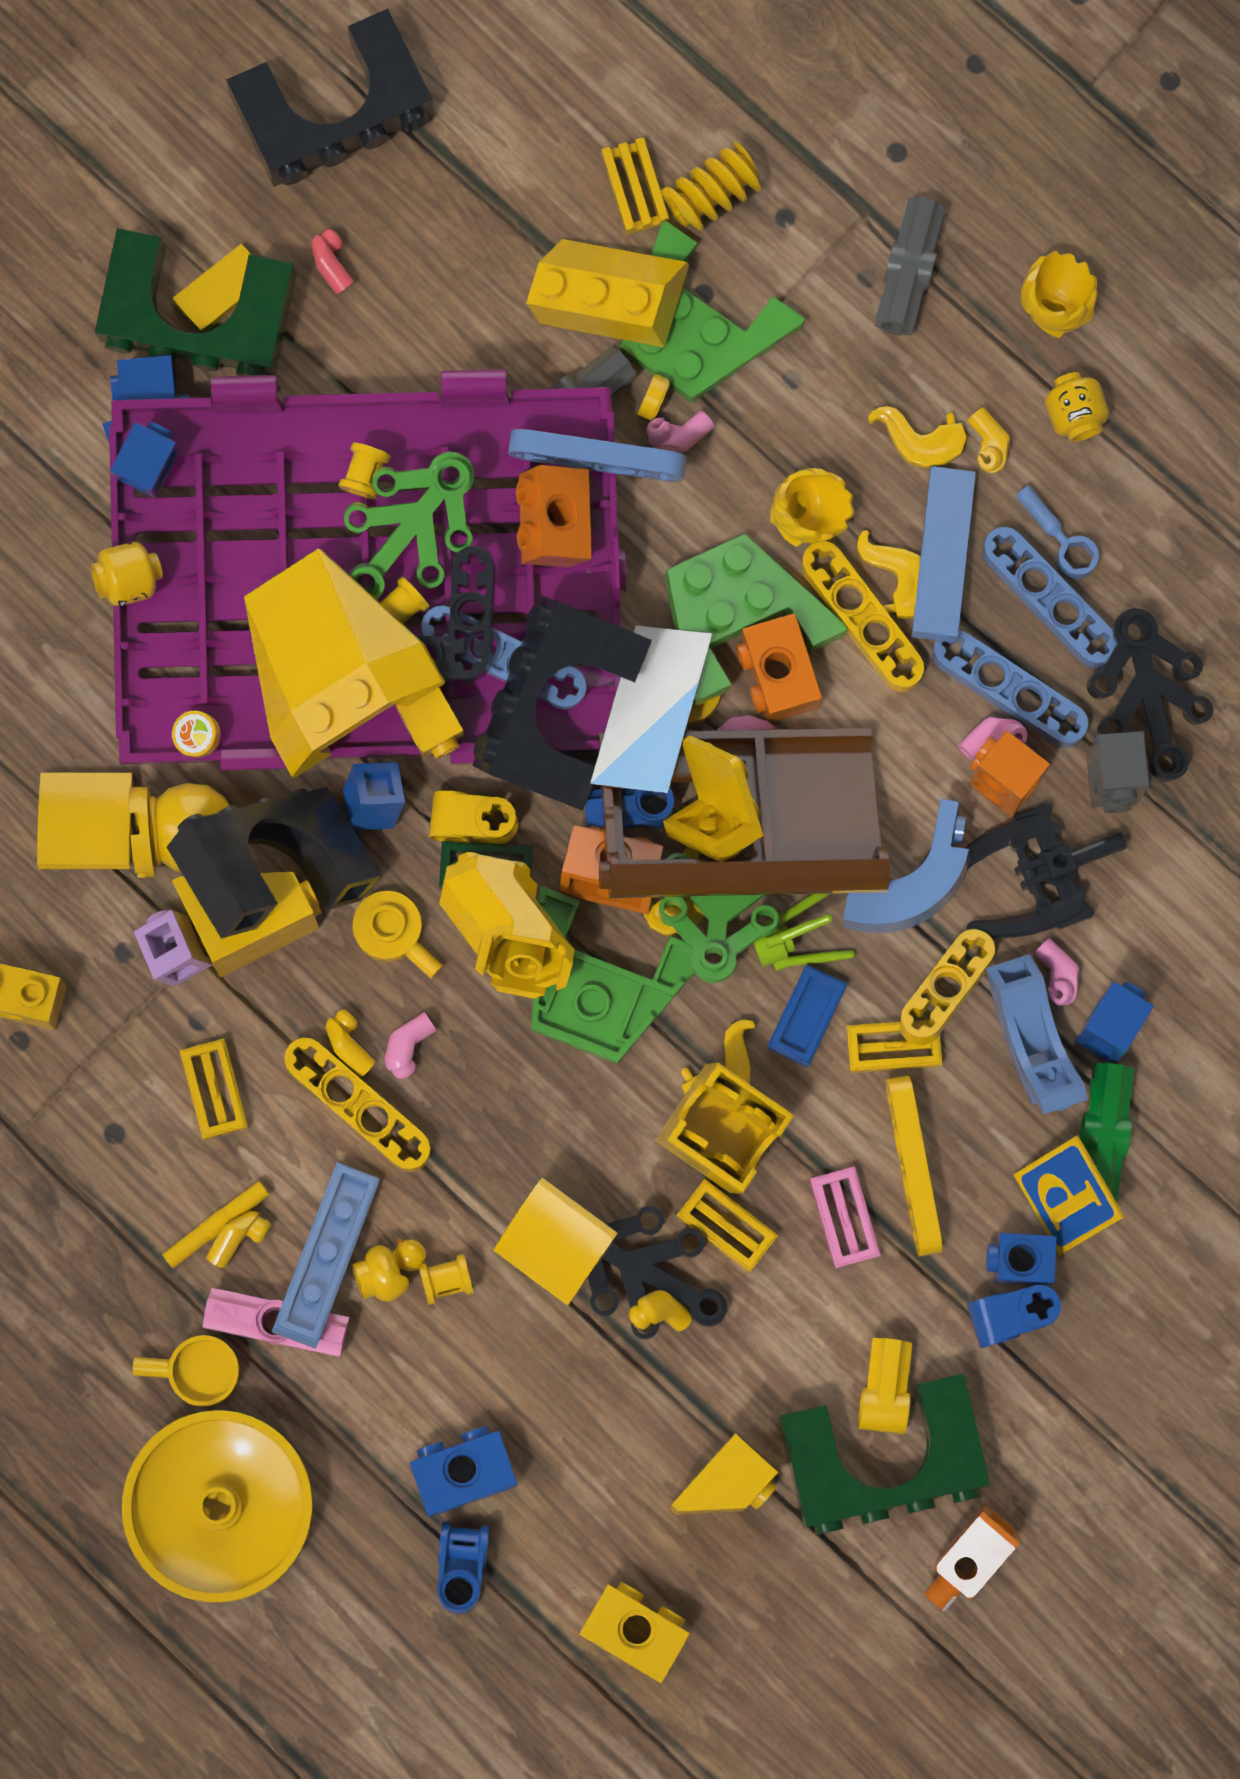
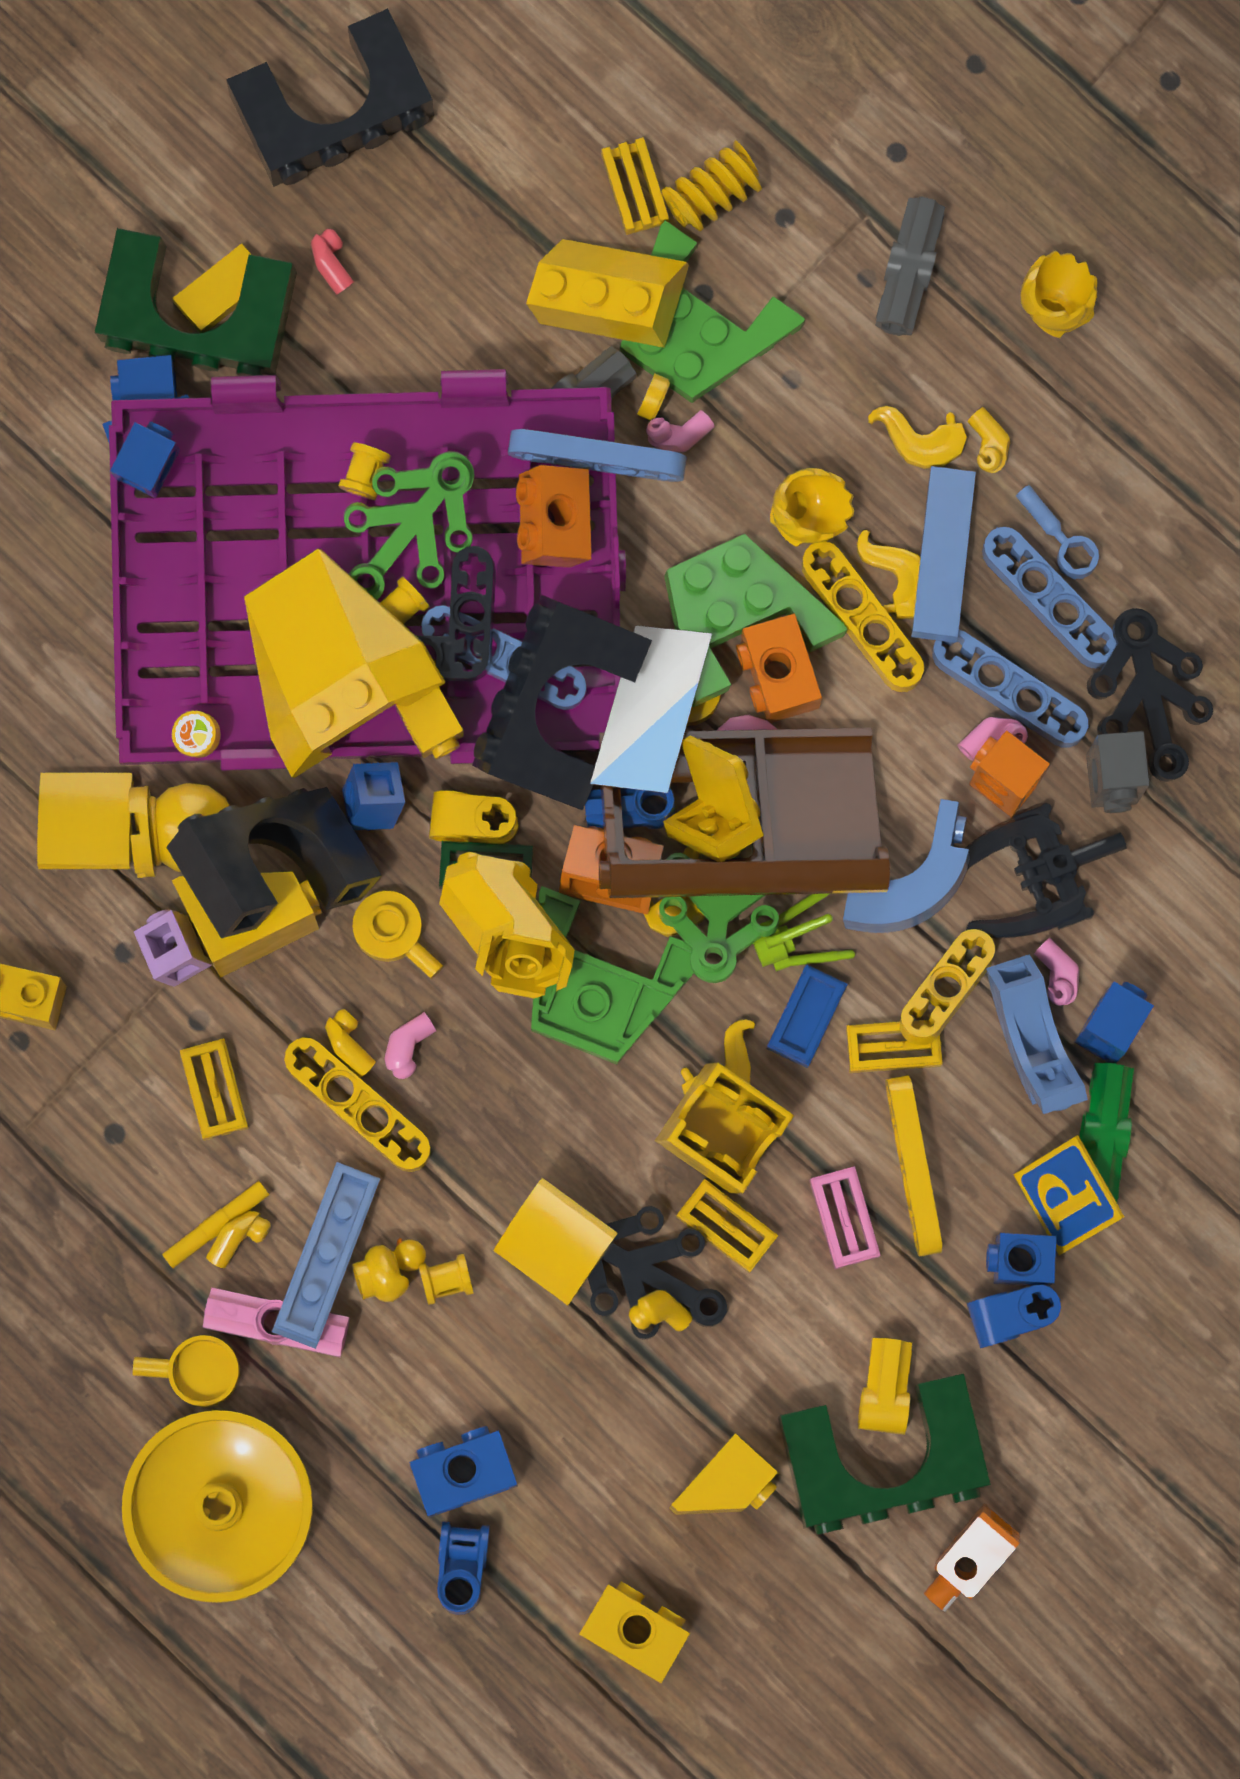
(126, 573): yellow head -> none
(1077, 407): yellow head -> none

